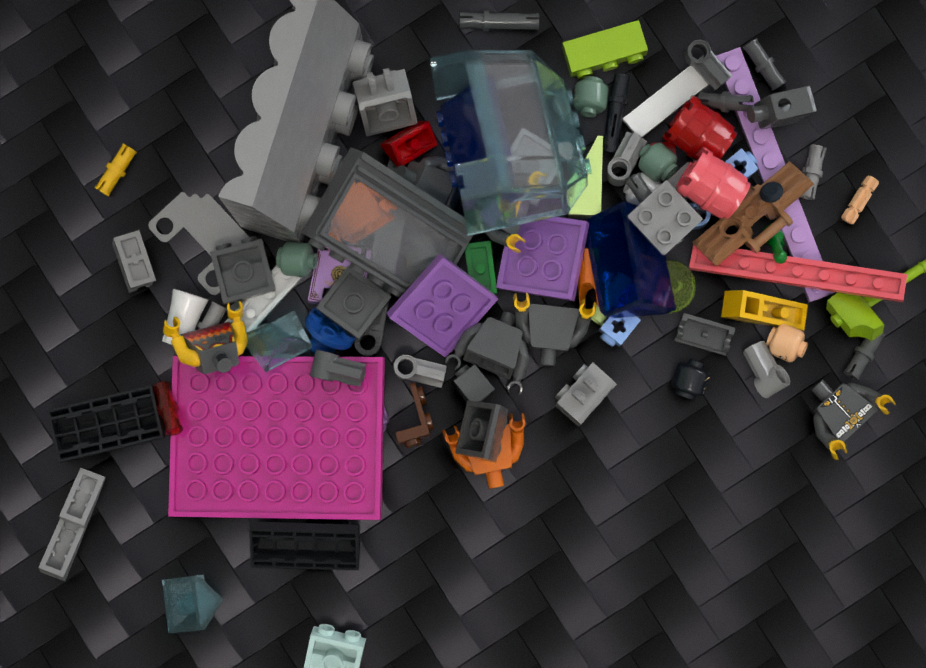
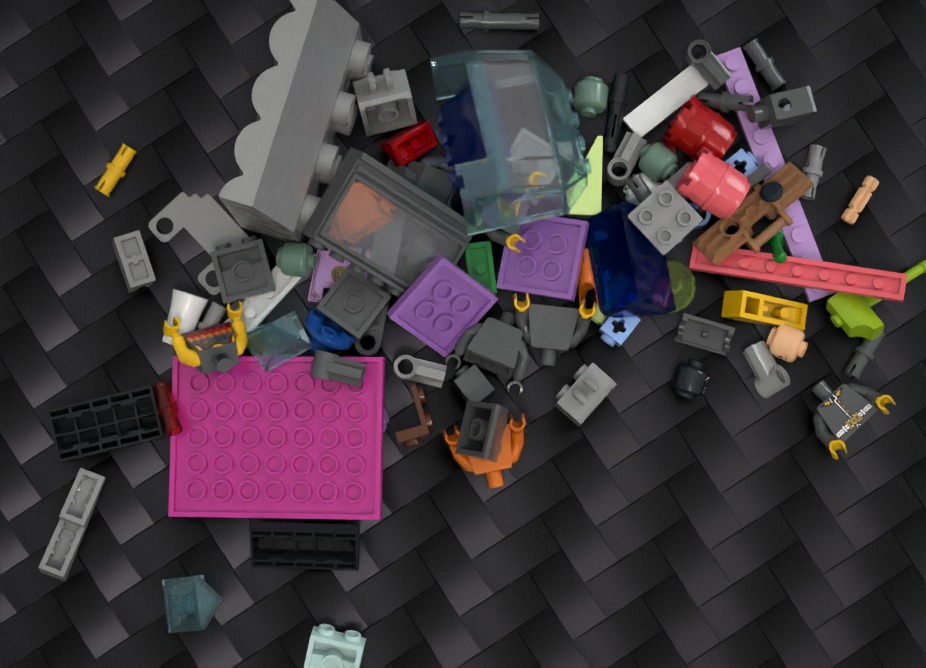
(605, 49): lime brick -> none
(761, 173): none -> dark grey tile

